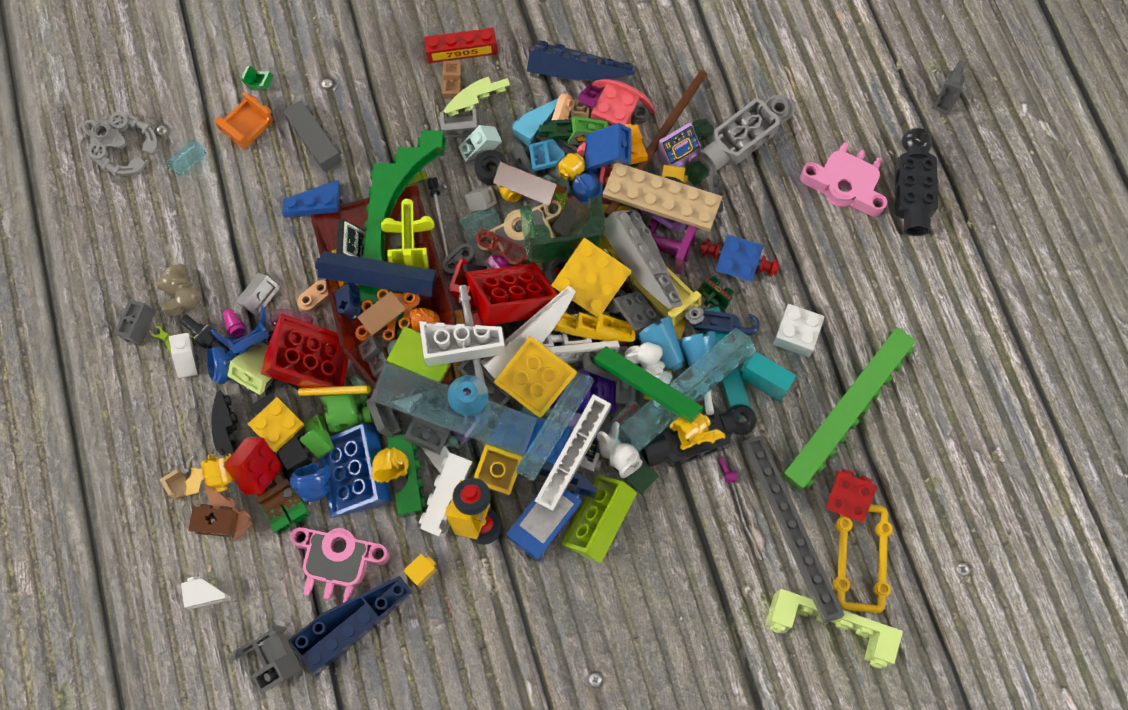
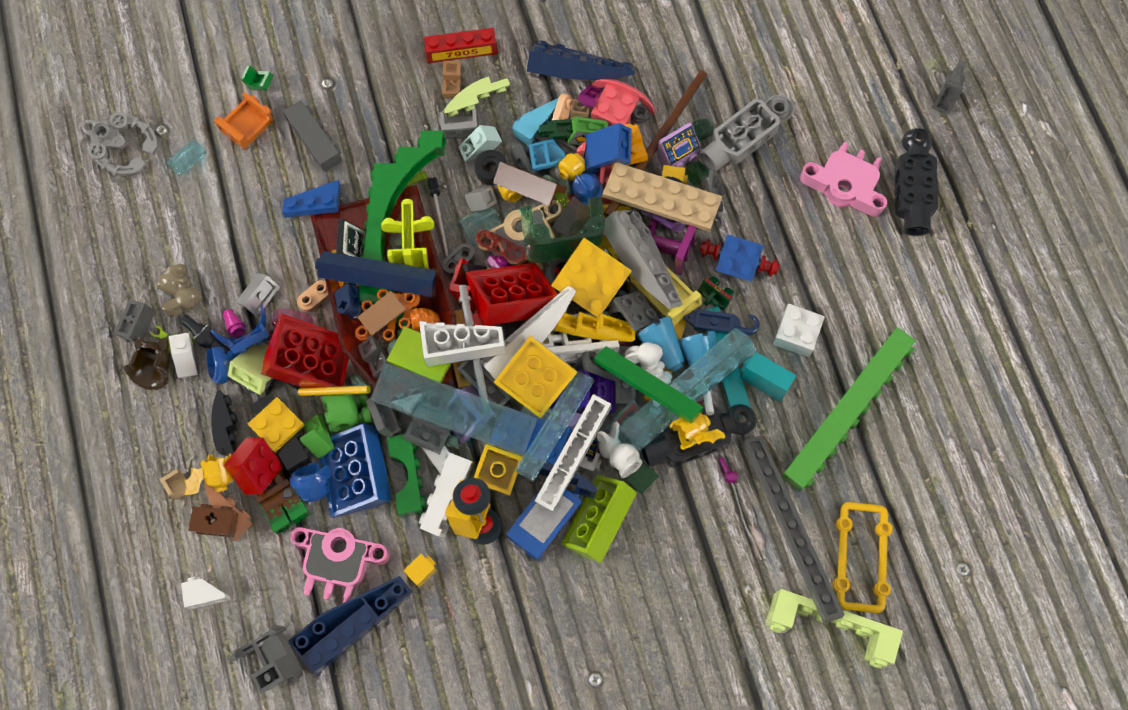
(149, 364): none -> dark brown hair
(389, 465): yellow hair -> none
(469, 404): dark azure cone -> none
(694, 319): light grey plate -> none
(851, 495): red bracket -> none

